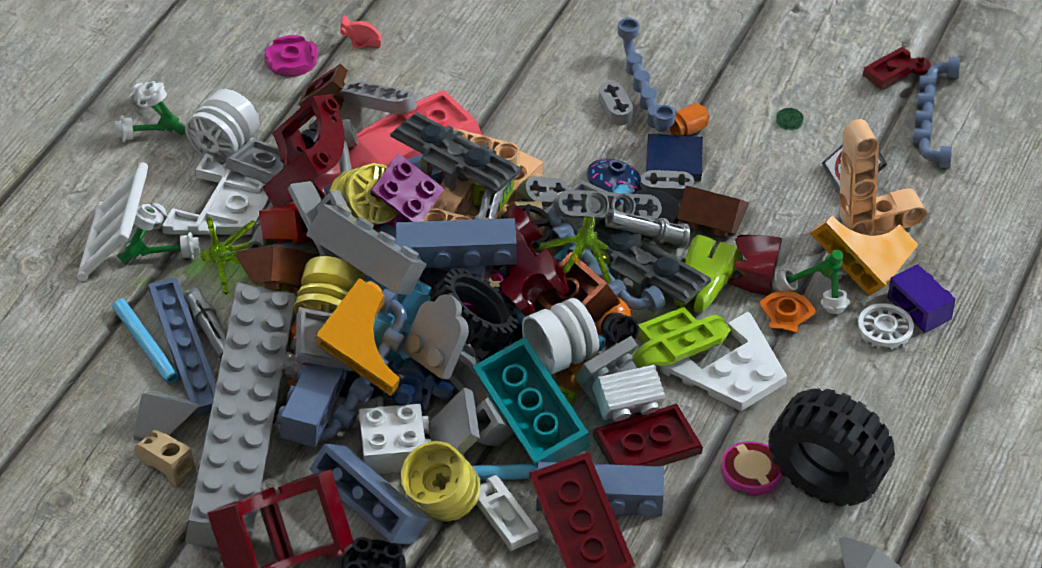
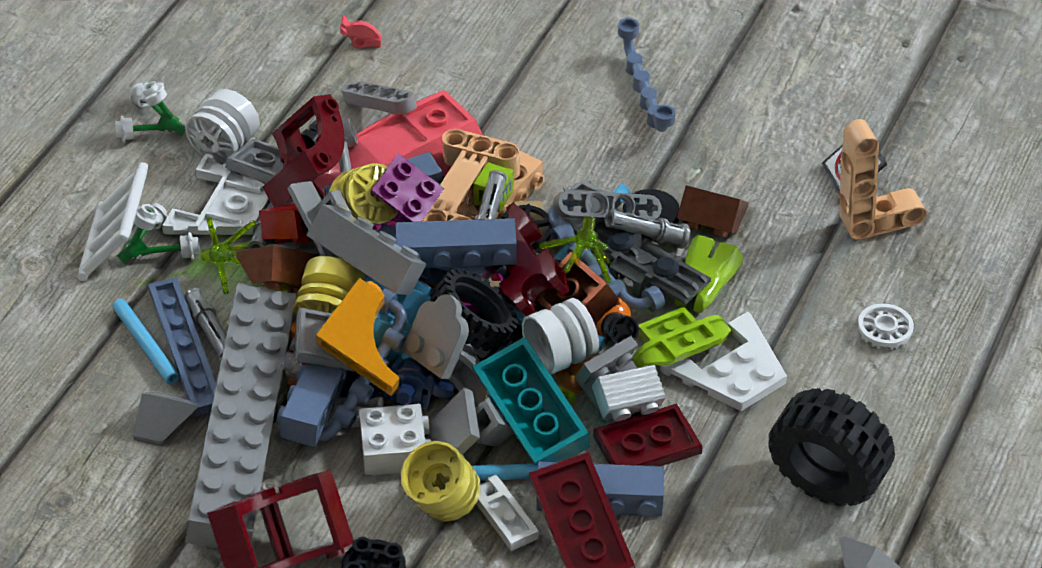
(167, 456): tan leg -> none
(291, 56): dark pink tile -> none
(329, 83): reddish brown slope -> none
(371, 495): sand blue brick -> none
(455, 154): dark grey piece -> none
(542, 185): light grey beam -> none
(610, 173): dark blue dish -> none
(621, 101): light grey beam -> none
(667, 181): light grey beam -> none
(675, 154): dark blue tile -> none
(690, 120): orange brick -> none
(750, 468): tile -> none
(761, 262): dark red piece -> none
(787, 310): orange animal -> none
(789, 118): clear green piece -> none
(834, 299): plant -> none
(866, 258): light orange arch -> none
(894, 67): dark red hinge -> none
(920, 290): dark purple piece -> none
(925, 117): sand blue bar -> none

